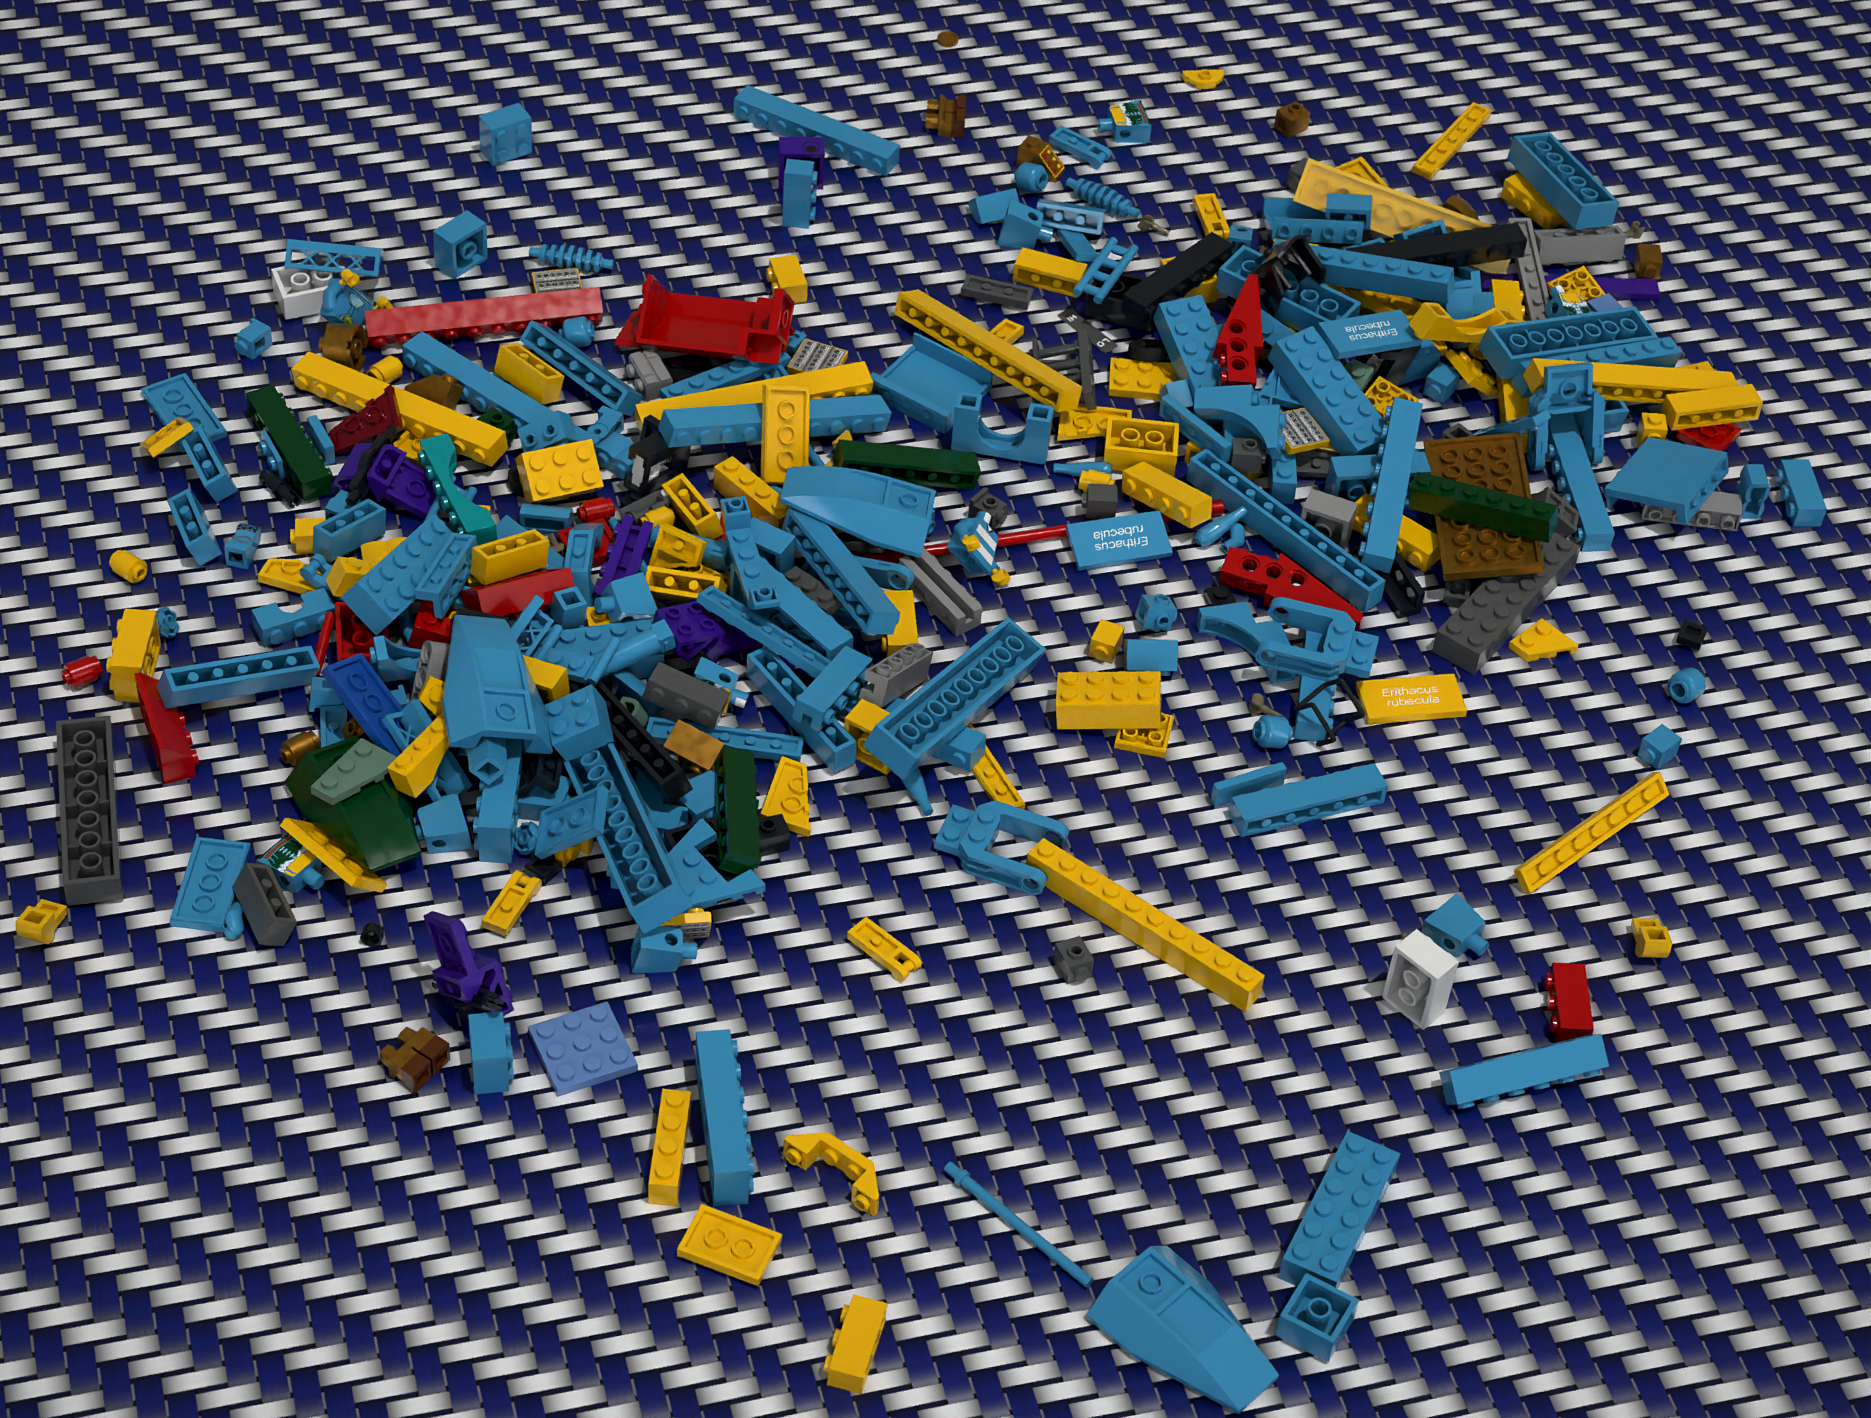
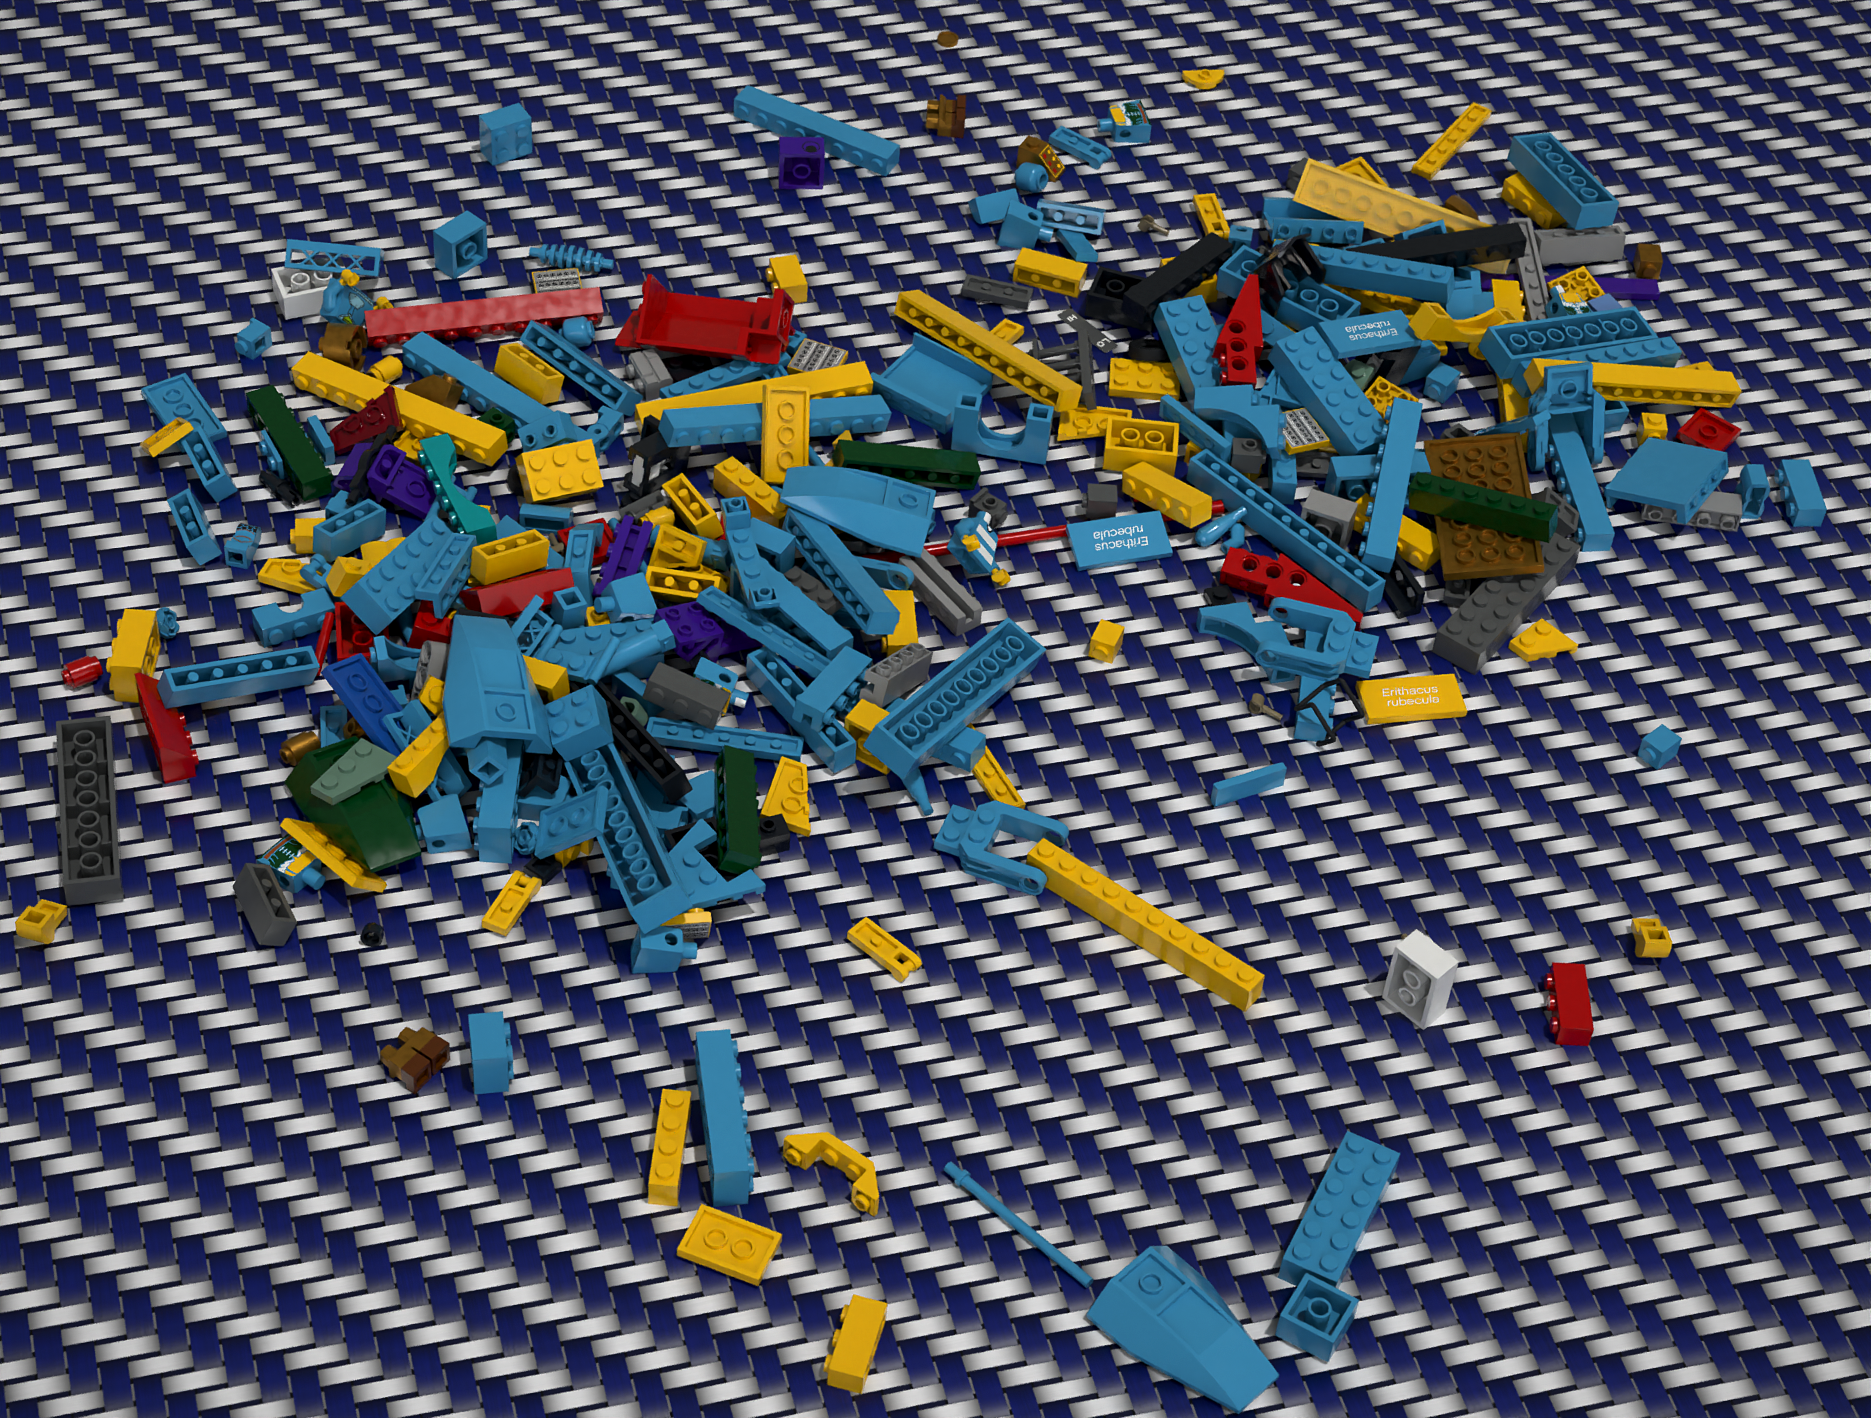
(128, 566): yellow brick -> none
(208, 883): dark azure tile -> none
(234, 921): dark azure arm -> none
(322, 694): dark azure brick -> none
(465, 976): dark purple piece -> none
(582, 1048): medium blue plate -> none
(595, 509): red brick -> none
(613, 454): dark azure brick -> none
(693, 747): pearl gold brick -> none
(799, 193): dark azure brick -> none
(1073, 960): dark grey brick -> none
(1076, 469): dark azure piece -> none
(1094, 477): yellow brick -> none
(1103, 197): dark azure piece -> none
(1108, 280): dark azure bar -> none
(1108, 700): yellow brick -> none
(1146, 740): yellow tile -> none
(1151, 655): dark azure brick -> none
(1156, 612): dark azure brick -> none
(1180, 392): dark azure brick -> none
(1272, 731): dark azure head -> none
(1292, 119): pearl gold brick -> none
(1307, 800): dark azure brick -> none
(1349, 208): dark azure brick -> none
(1456, 928): dark azure torso -> none
(1472, 372): yellow tile -> none
(1524, 1069): dark azure brick -> none
(1591, 832): yellow plate -> none
(1635, 231): dark tan hand -> none
(1686, 685): dark azure head -> none
(1691, 635): black plate -> none
(1712, 407): yellow brick -> none

